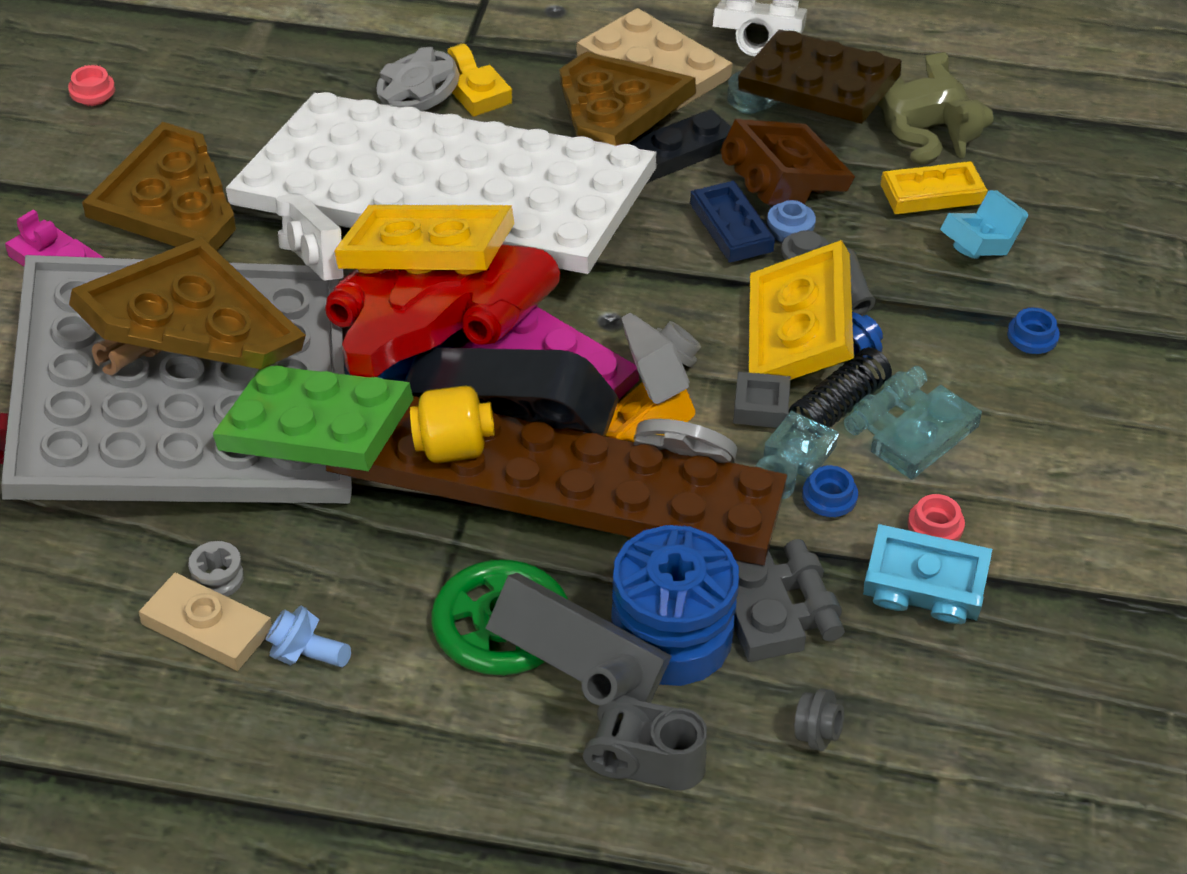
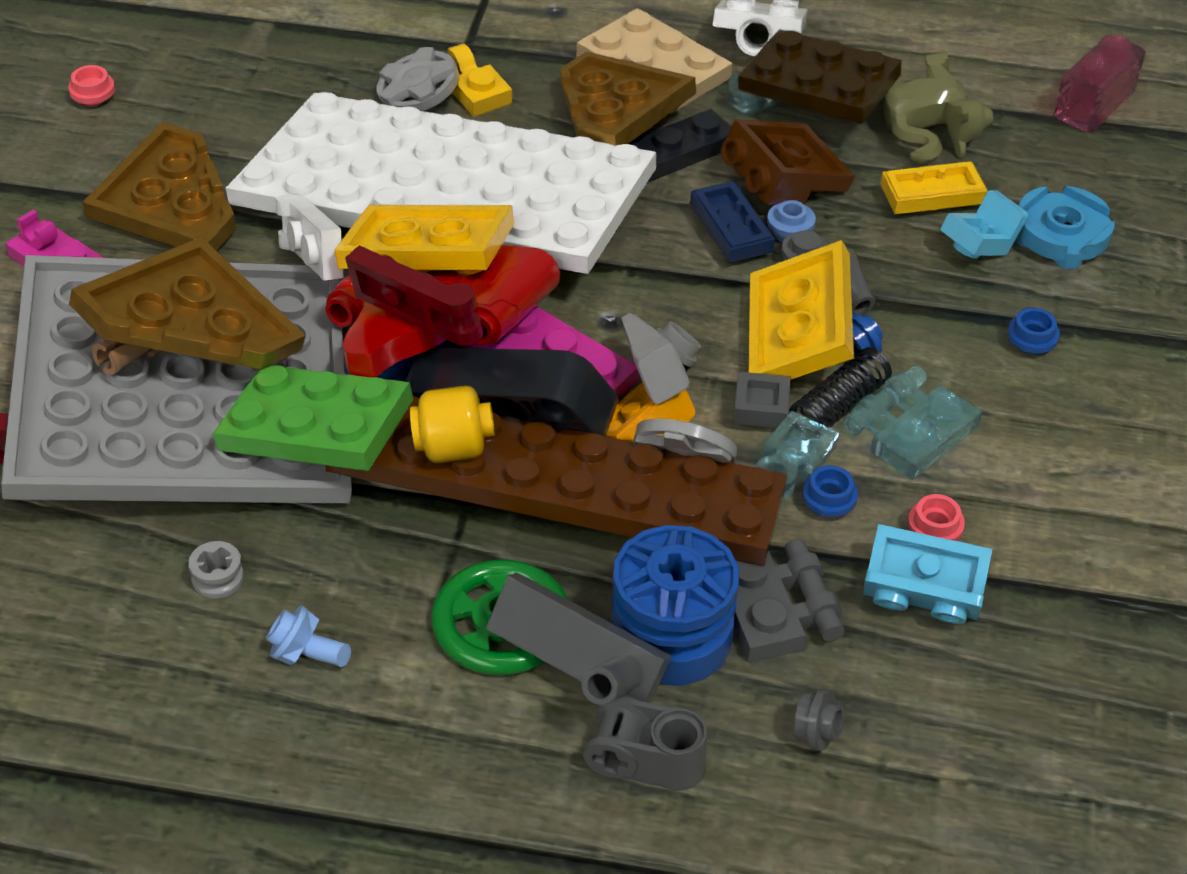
(205, 621): tan plate -> none
(415, 296): none -> dark red plate
(1066, 244): none -> dark azure plate
(1099, 82): none -> clear pink brick

